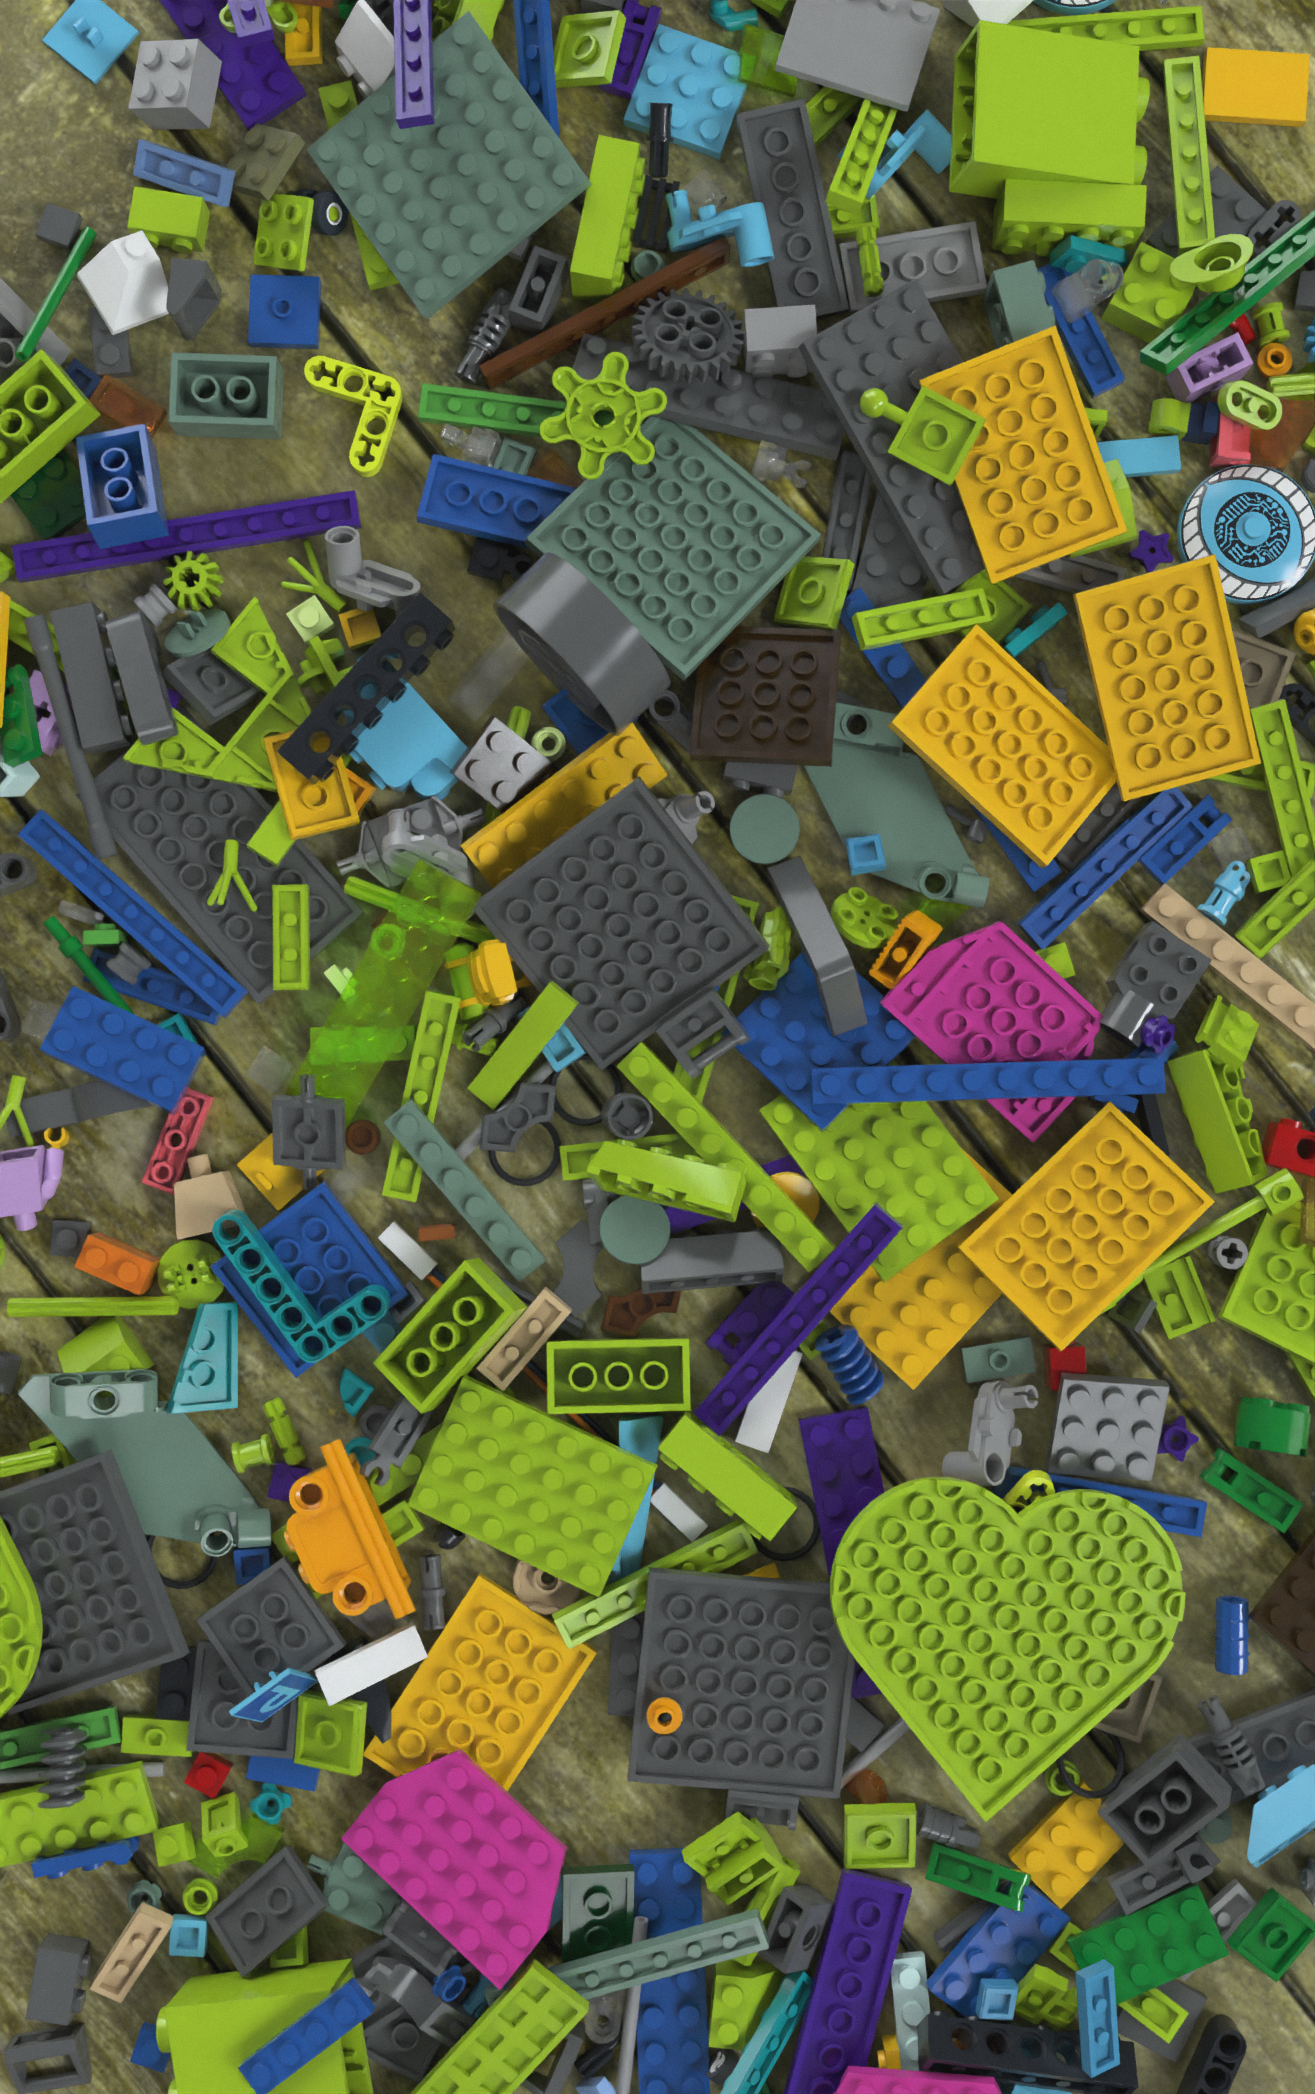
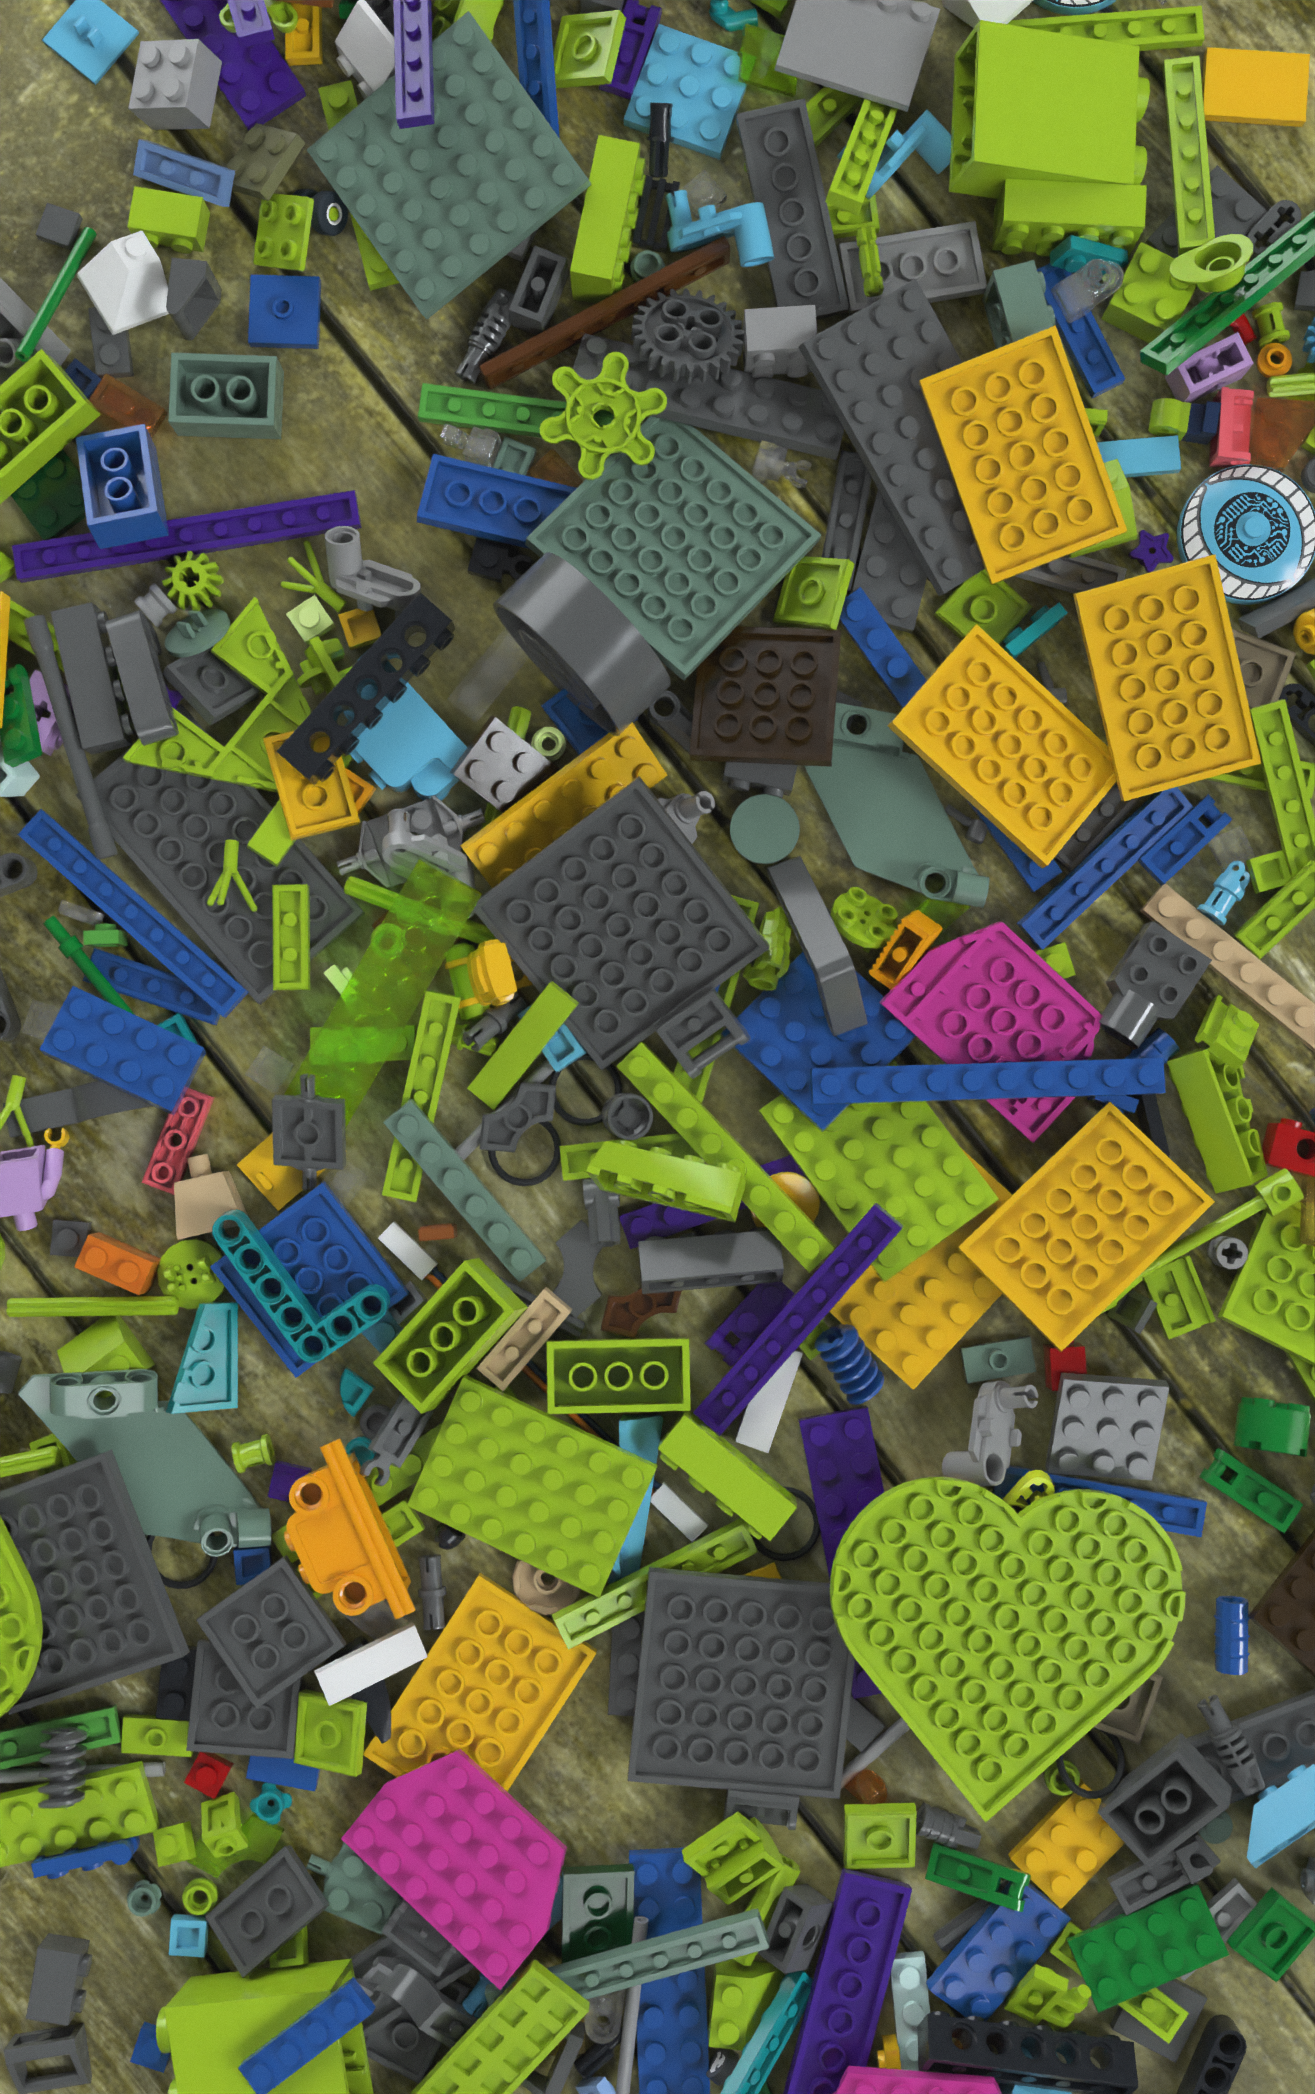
(128, 963): dark grey wheel -> none
(131, 1952): tan plate -> none
(274, 1694): piece -> none
(284, 1431): lime axle -> none
(363, 1137): reddish brown tile -> none
(373, 406): neon yellow beam -> none
(449, 1983): blue plate -> none
(634, 1230): sand green piece -> none
(664, 1705): light orange plate -> none
(865, 854): dark azure tile -> none
(921, 619): lime plate -> none
(932, 434): lime plate -> none
(996, 1999): dark azure tile -> none
(1097, 2018): dark azure plate -> none
(1158, 1034): dark purple plate -> none
(1184, 1441): dark purple plate -> none
(1246, 403): lime plate -> none

